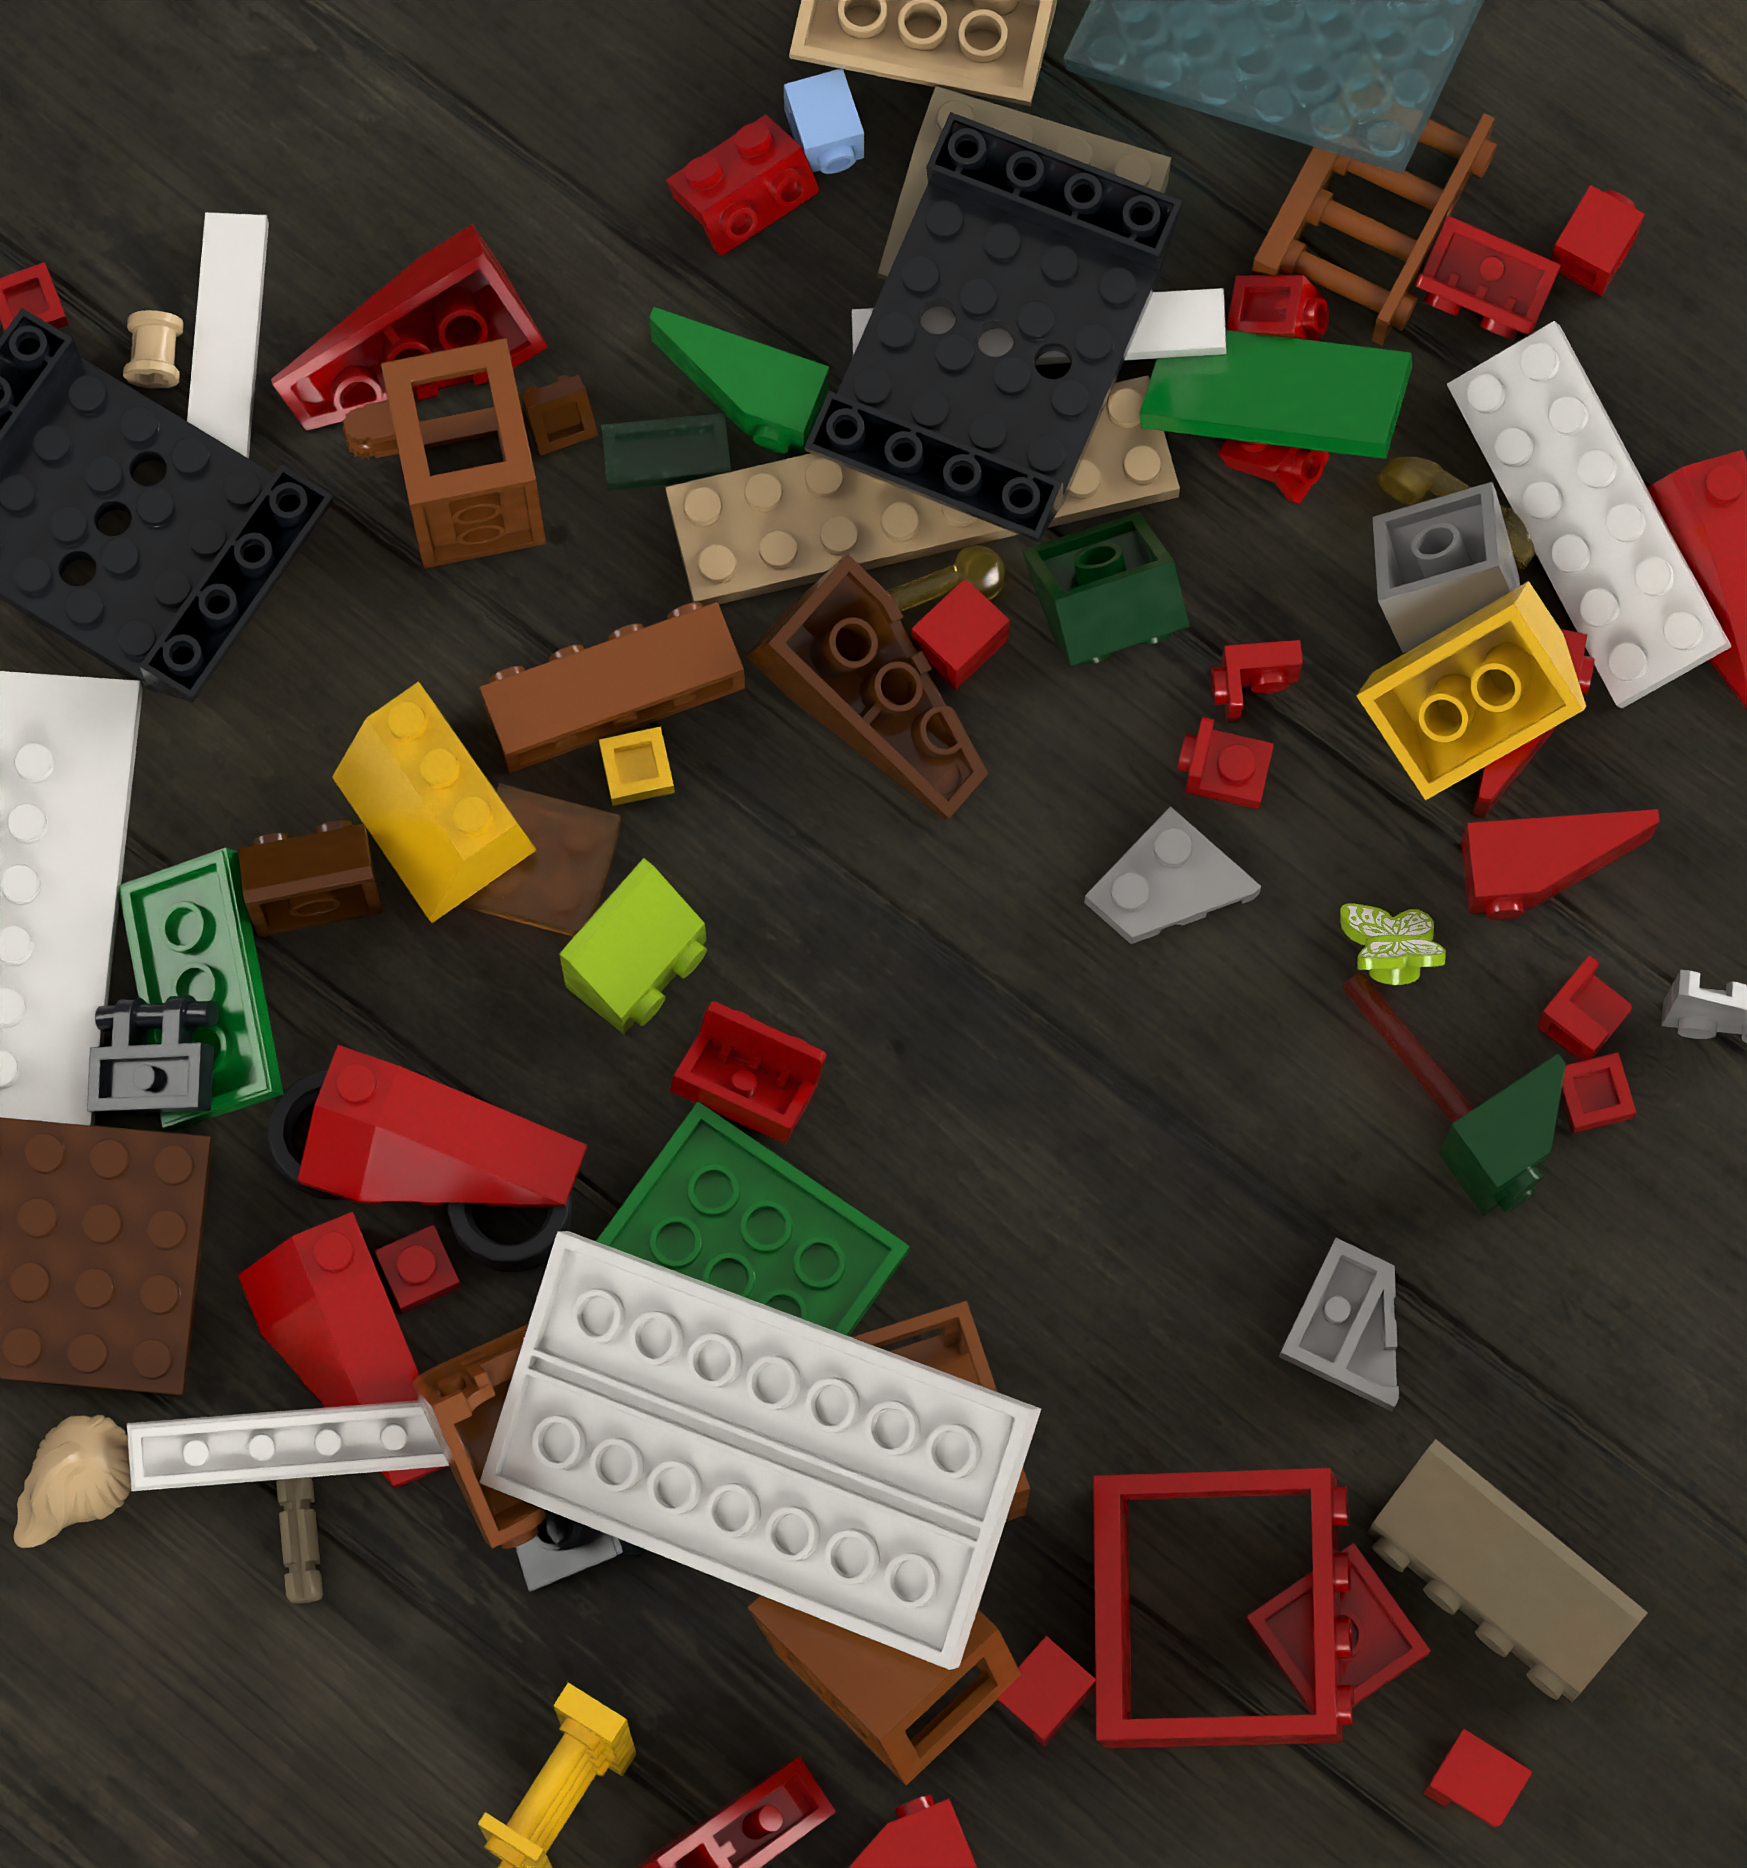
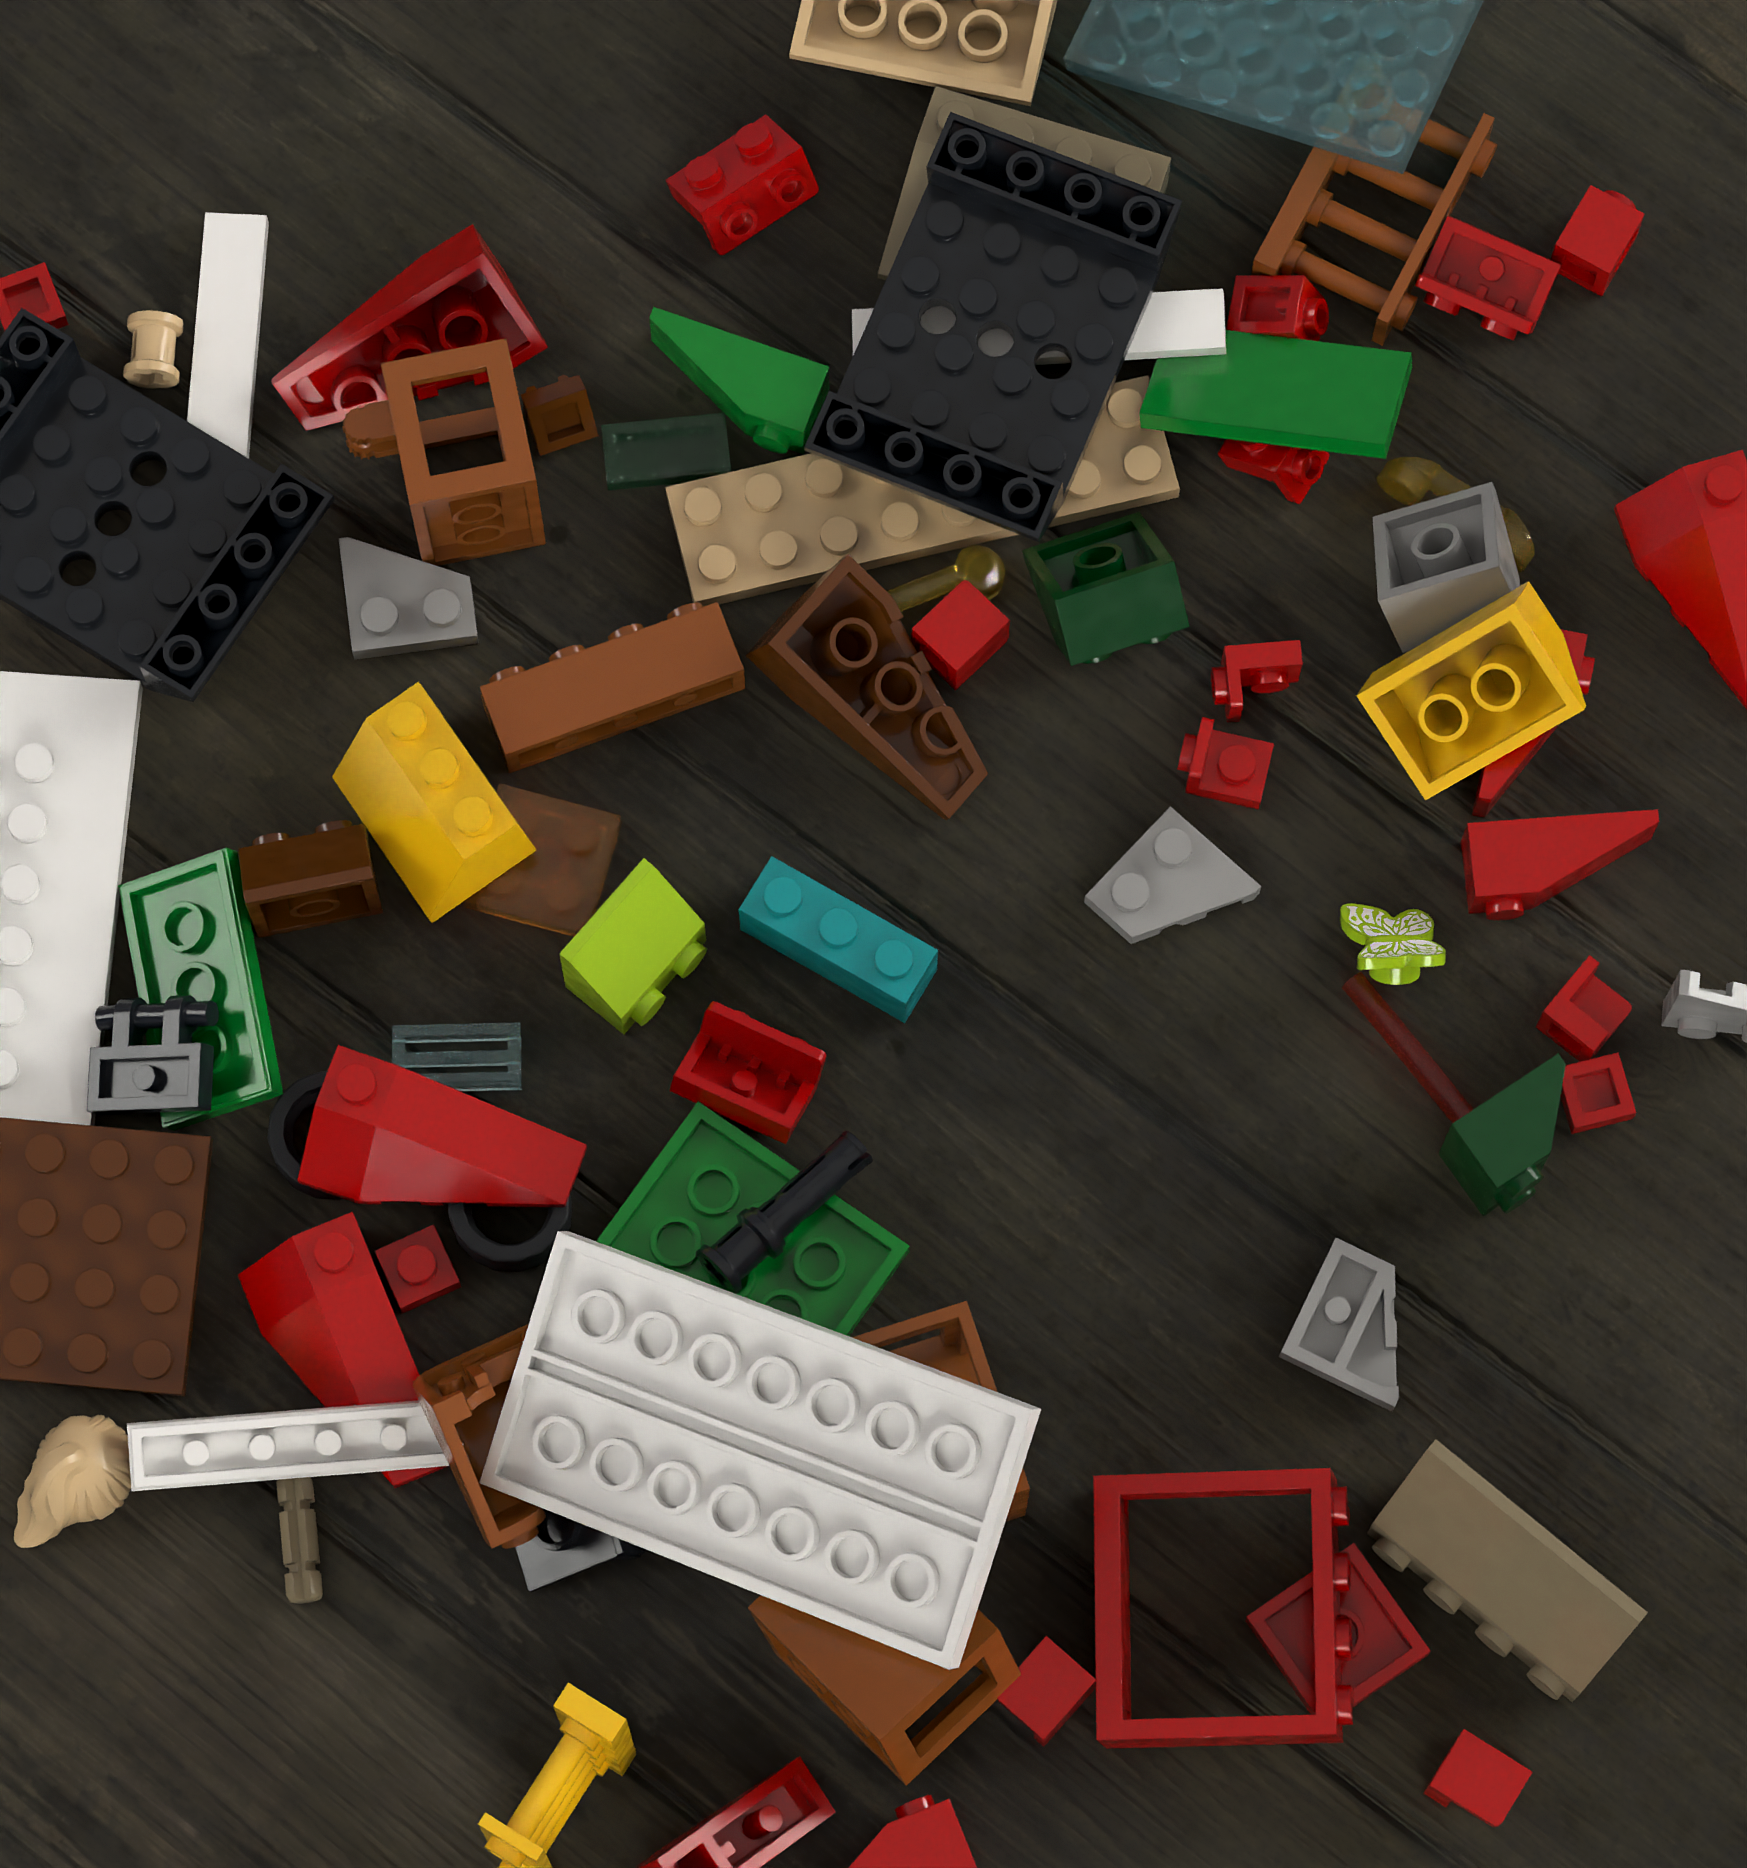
(403, 602): none -> light grey wing
(463, 1033): none -> clear light blue tile
(636, 766): yellow plate -> none
(763, 1230): none -> black pin
(825, 121): light blue brick -> none
(838, 939): none -> teal brick
(1588, 515): white plate -> none

